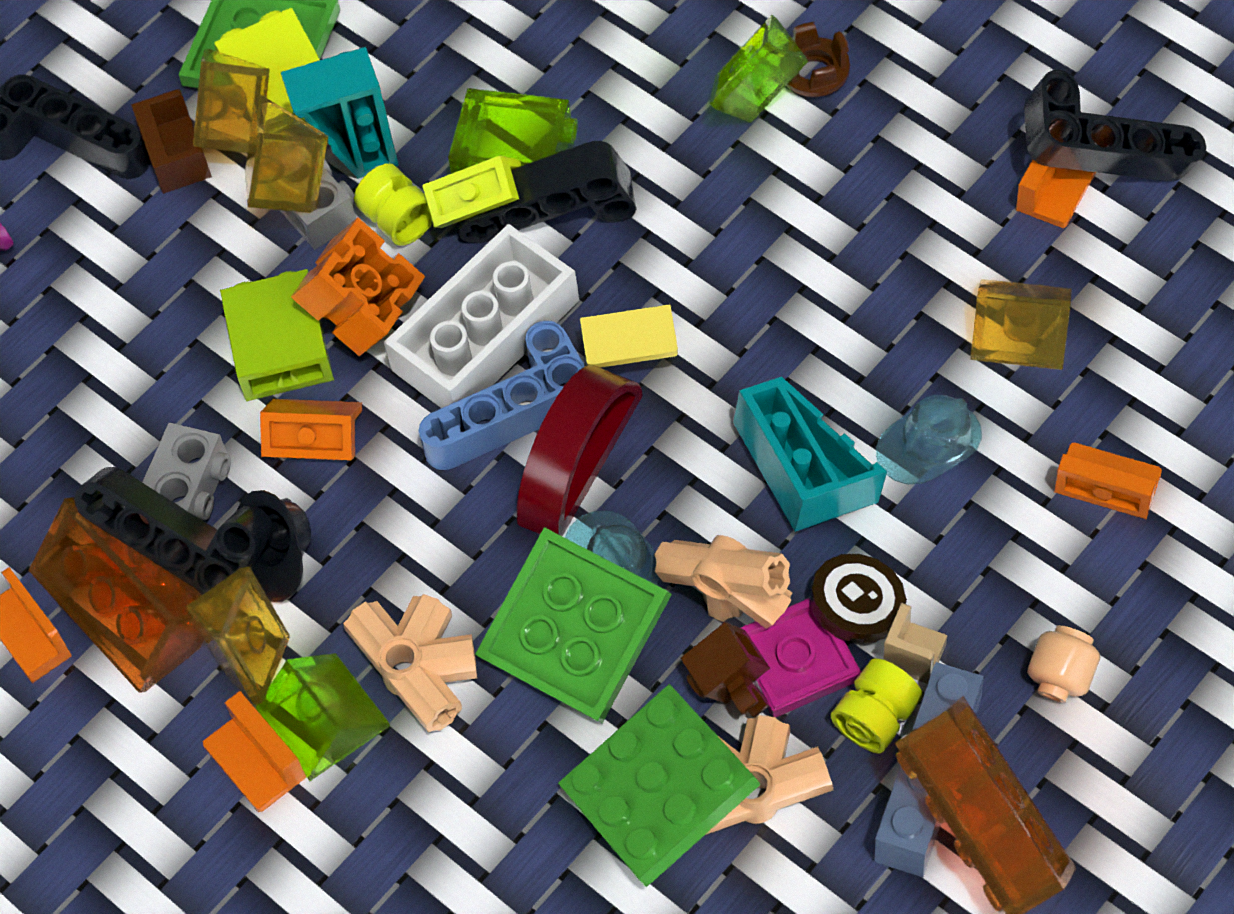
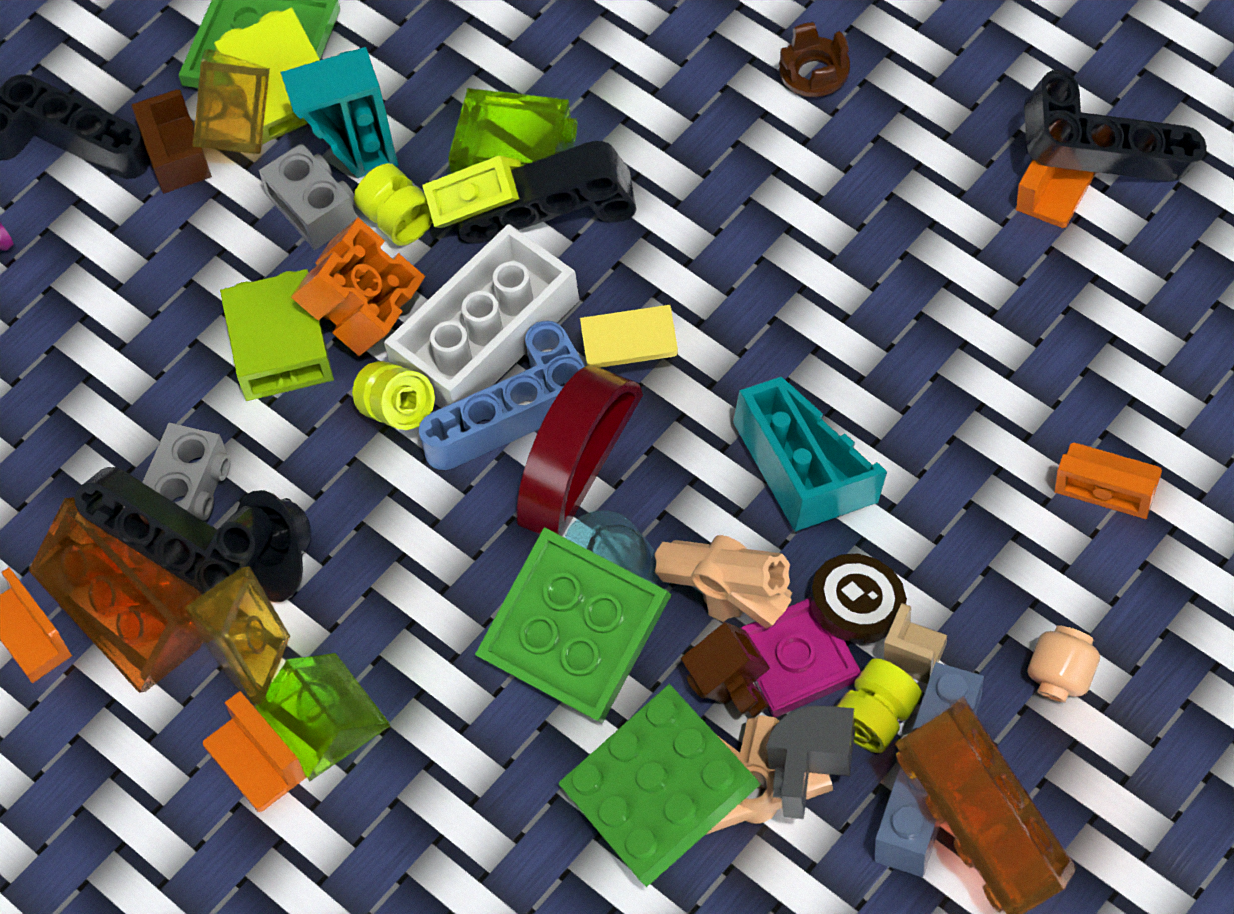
(283, 160): clear yellow slope -> none
(309, 429): orange panel -> none
(393, 395): none -> neon yellow wheel
(420, 643): light nougat piece -> none
(757, 72): clear neon green slope -> none
(805, 743): none -> dark grey brick
(929, 440): clear light blue piece -> none
(1021, 324): clear yellow slope -> none

